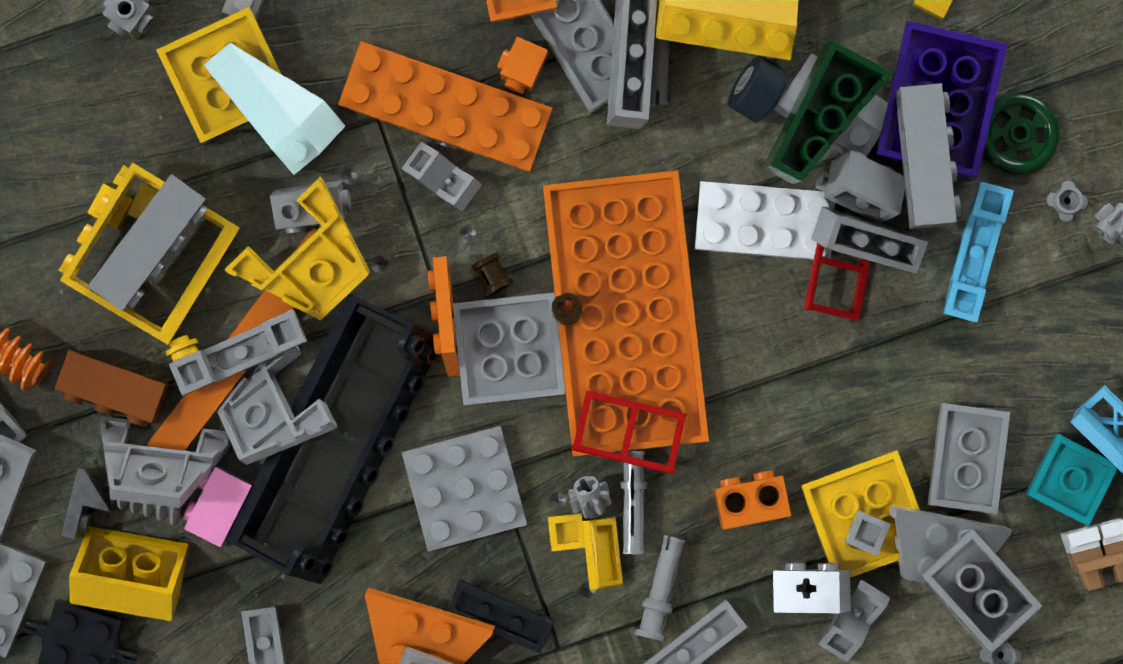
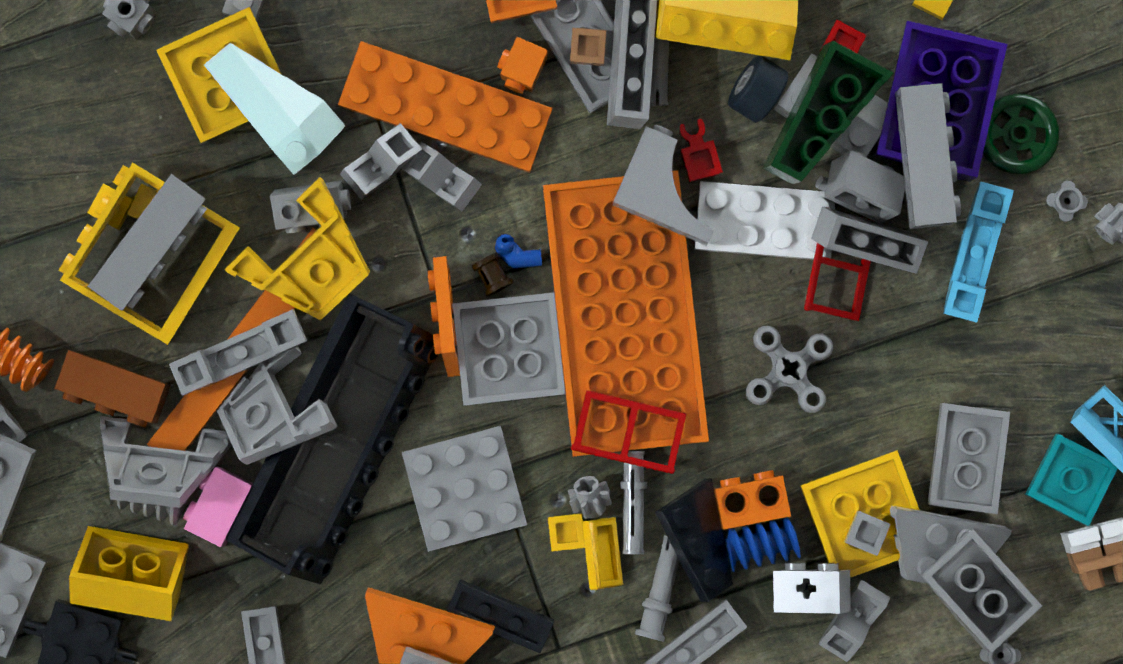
(85, 494): flat silver slope -> none
(182, 347): yellow plate -> none
(381, 162): none -> light grey slope
(514, 255): none -> blue arm
(572, 318): dark brown bush -> none
(588, 46): none -> medium nougat plate
(650, 187): none -> light grey arch
(698, 539): none -> black wing
(700, 157): none -> red plate
(762, 543): none -> blue piece
(802, 359): none -> light grey gear
(845, 36): none -> red plate

